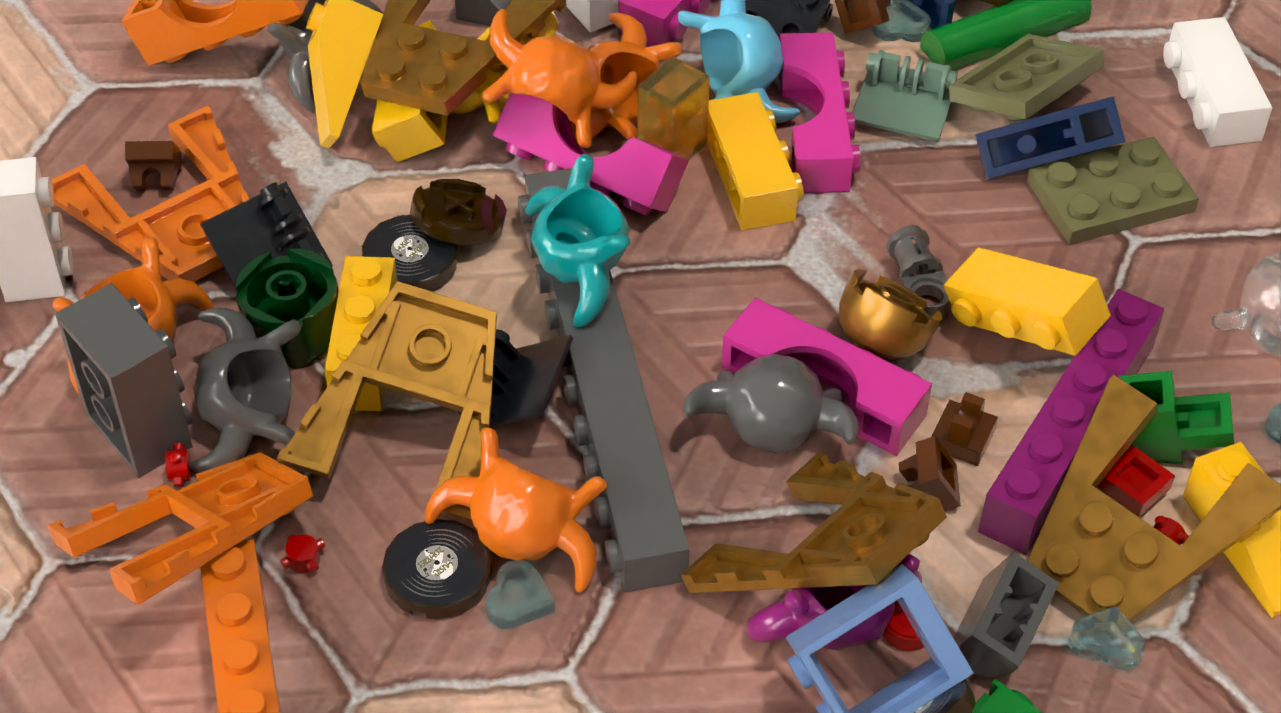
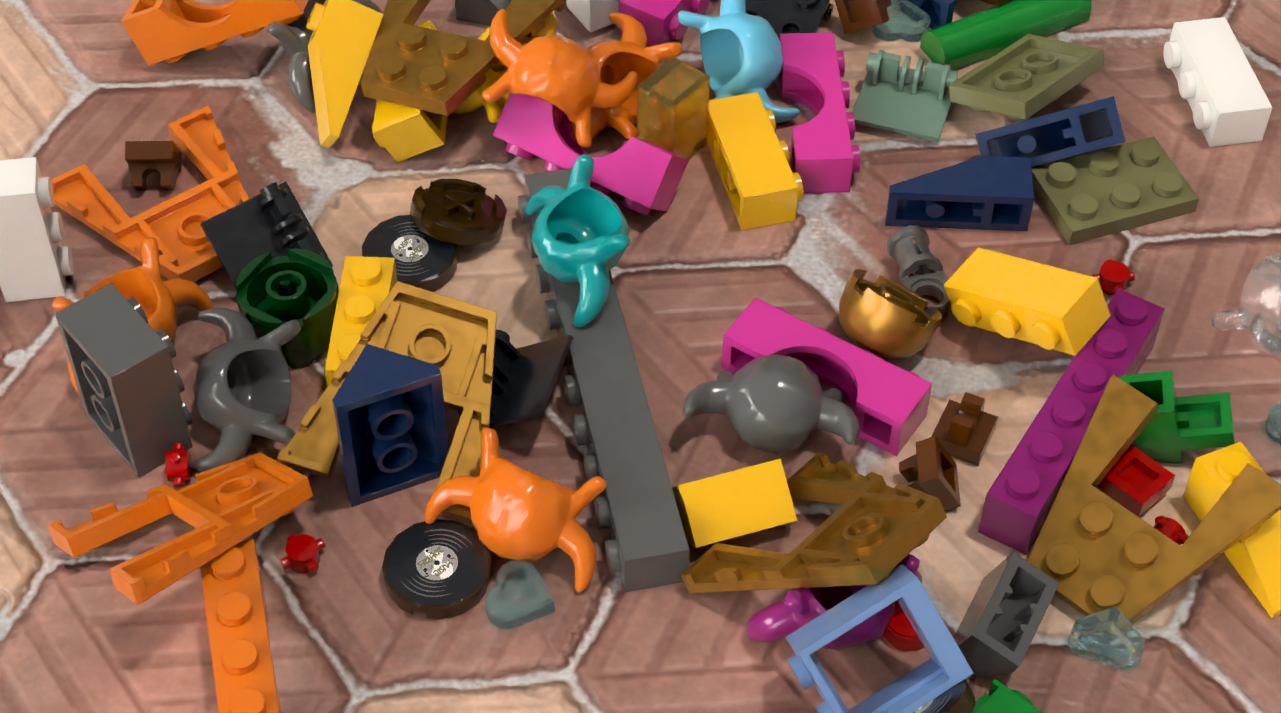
(390, 424): none -> dark blue slope
(734, 503): none -> yellow brick
(968, 195): none -> dark blue slope
(1114, 276): none -> red piece

